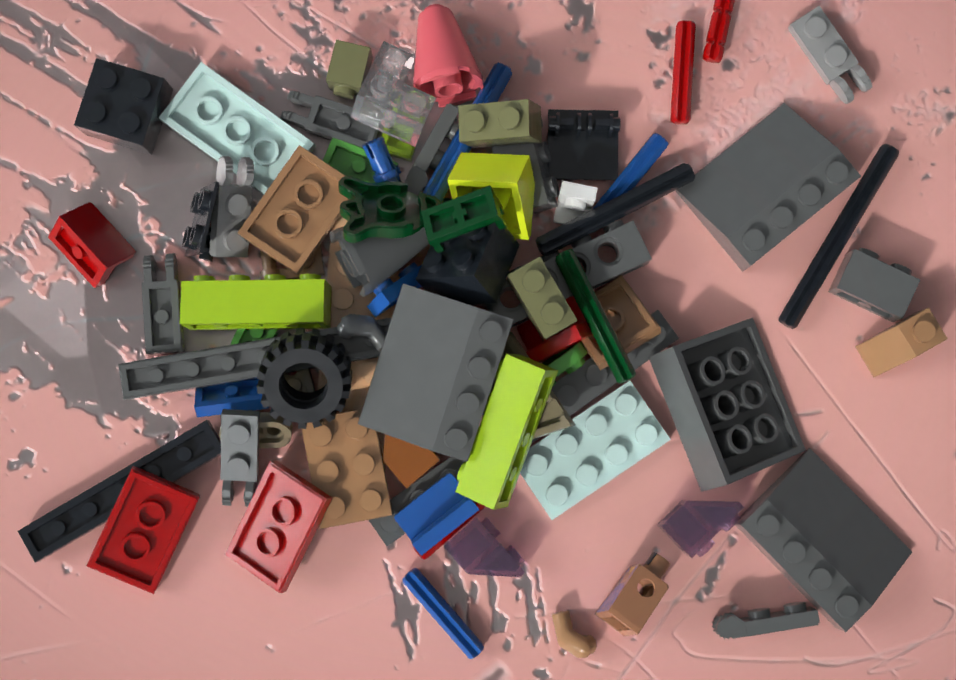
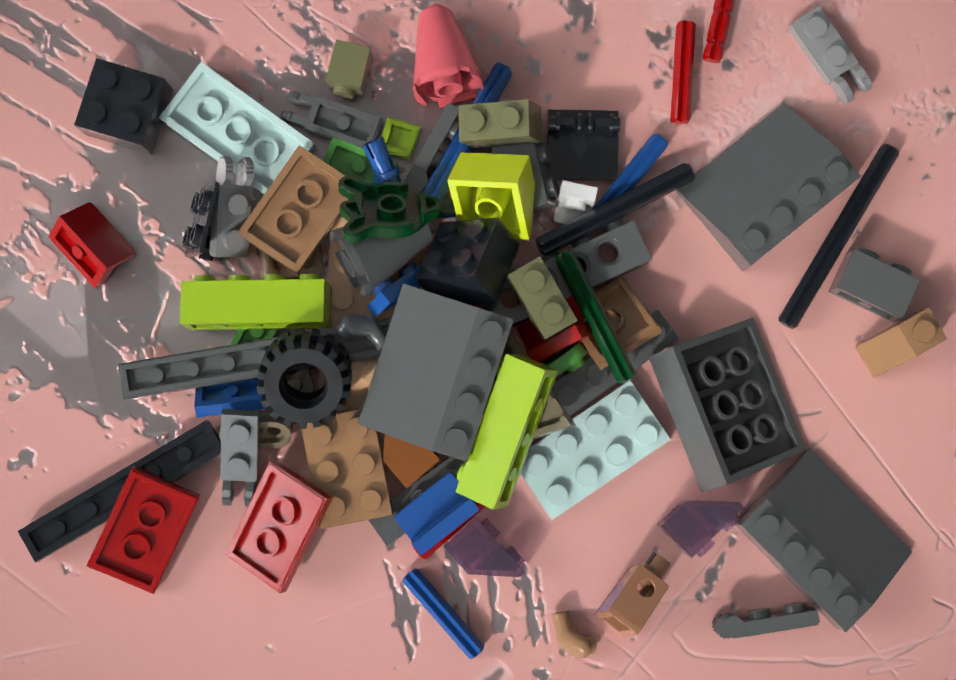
(162, 308): dark grey hinge -> none
(389, 102): clear brick -> none
(462, 216): dark green hinge -> none

